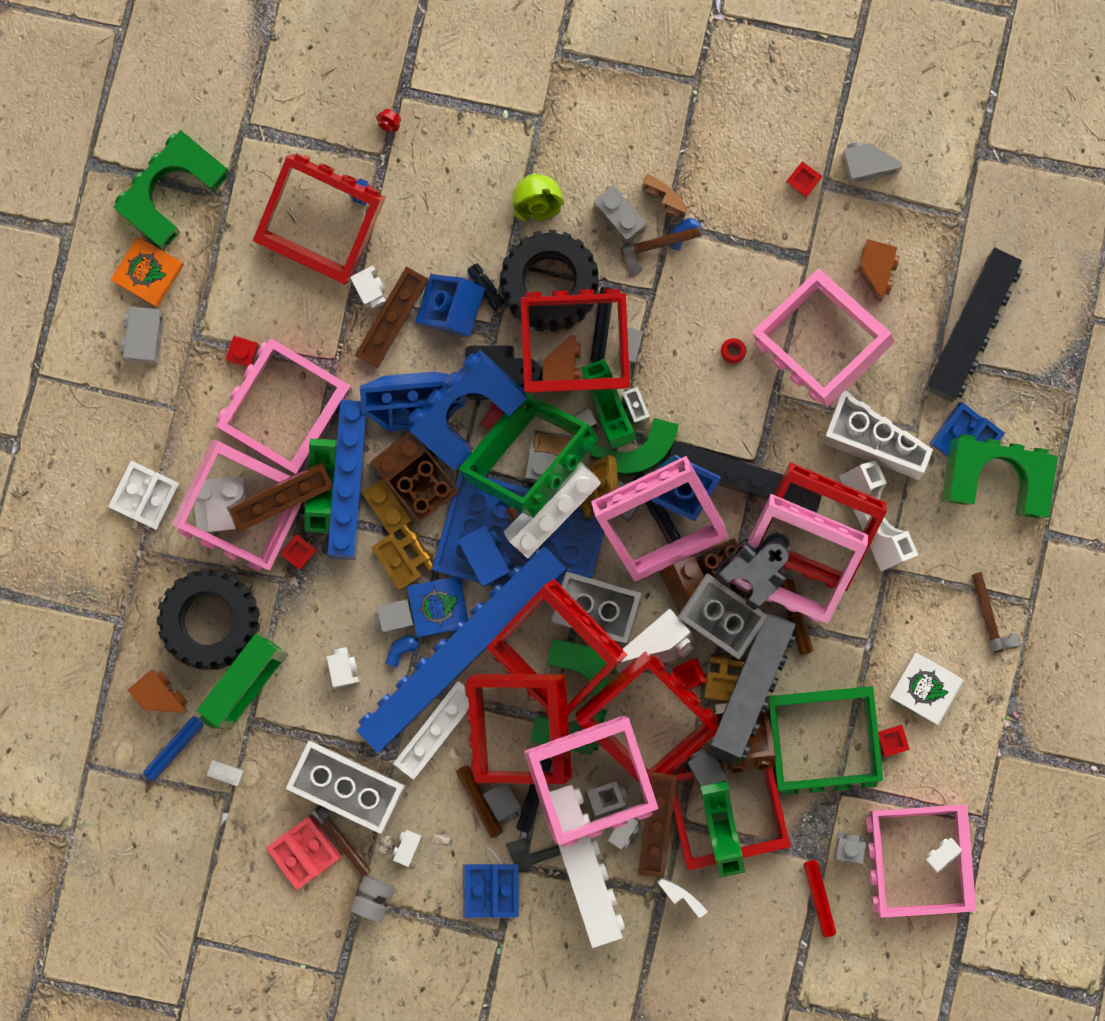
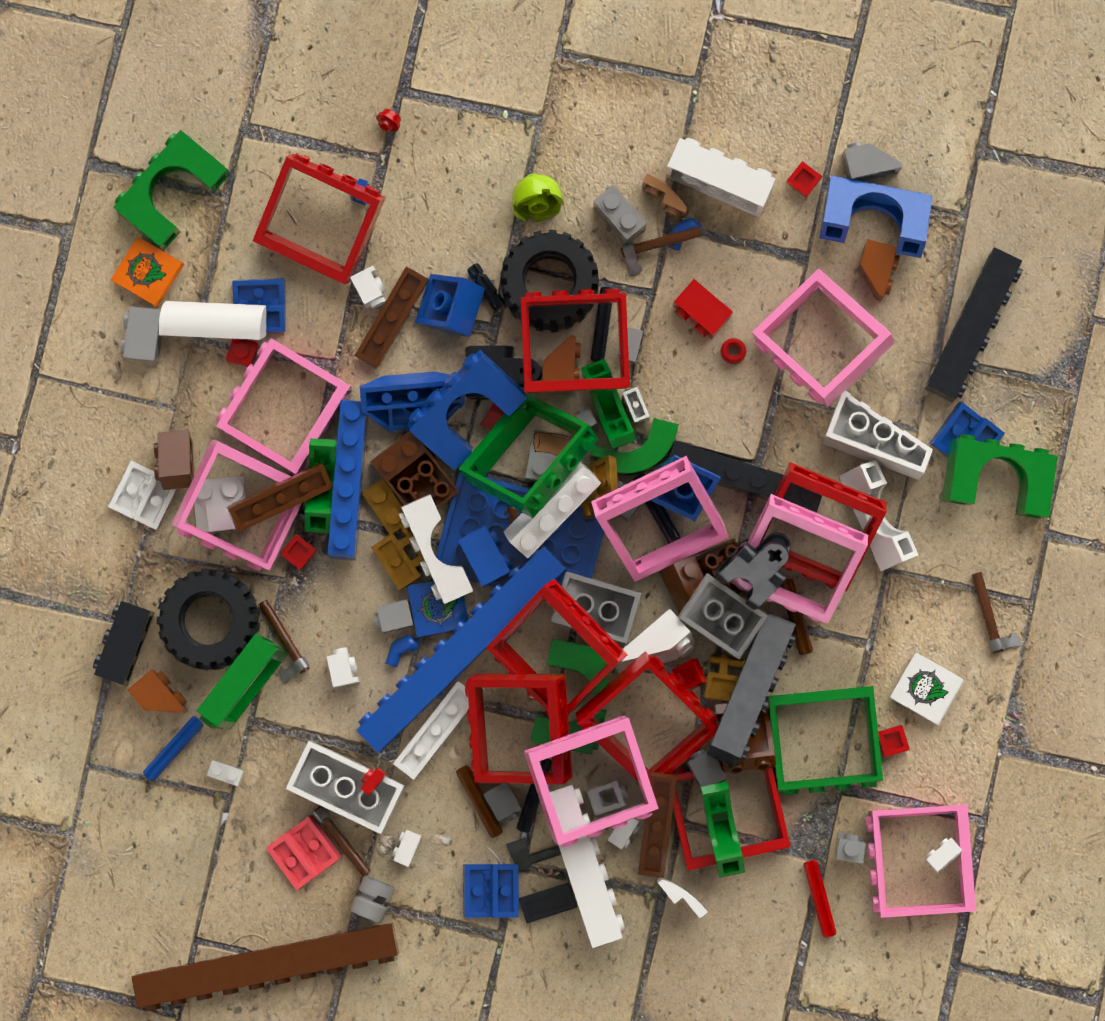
(123, 643): none -> black brick
(175, 459): none -> reddish brown brick
(213, 320): none -> white brick
(264, 292): none -> blue slope
(265, 965): none -> reddish brown brick
(299, 664): none -> reddish brown piece
(372, 780): none -> red plate
(449, 580): none -> white arch
(547, 902): none -> black tile
(702, 309): none -> red brick
(720, 177): none -> white brick
(905, 207): none -> arch

